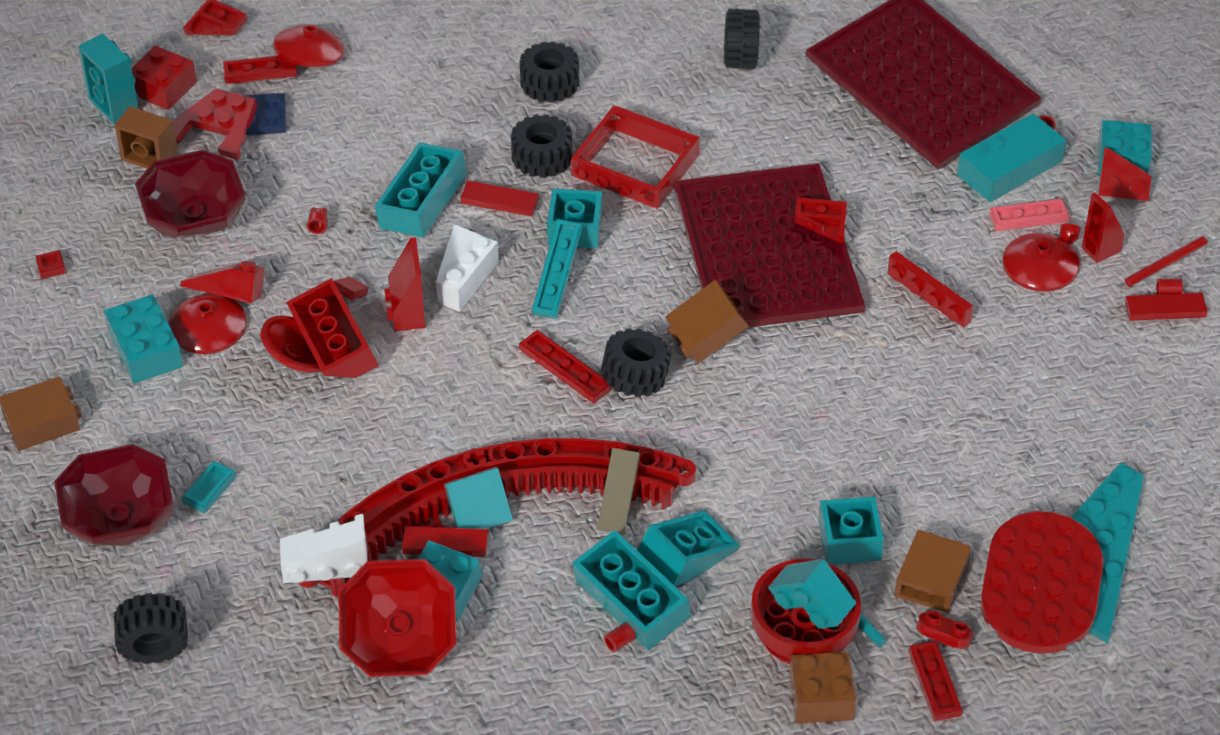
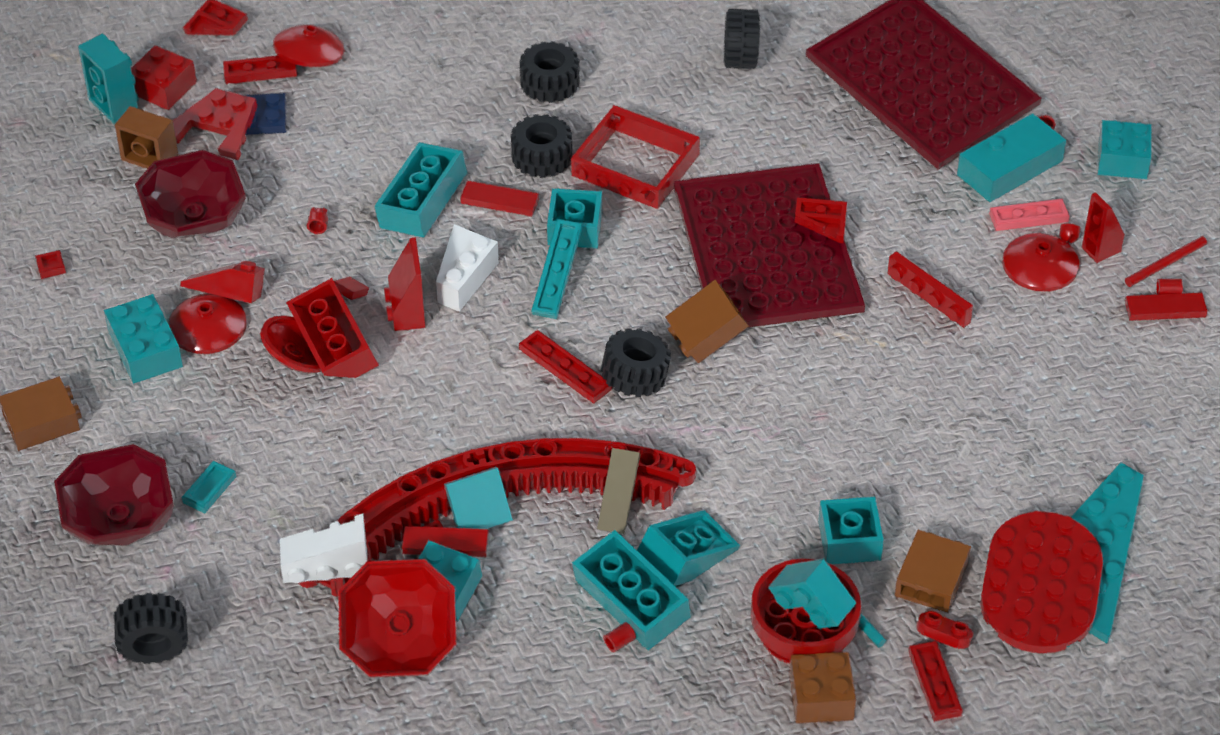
(1122, 178): red wing -> none

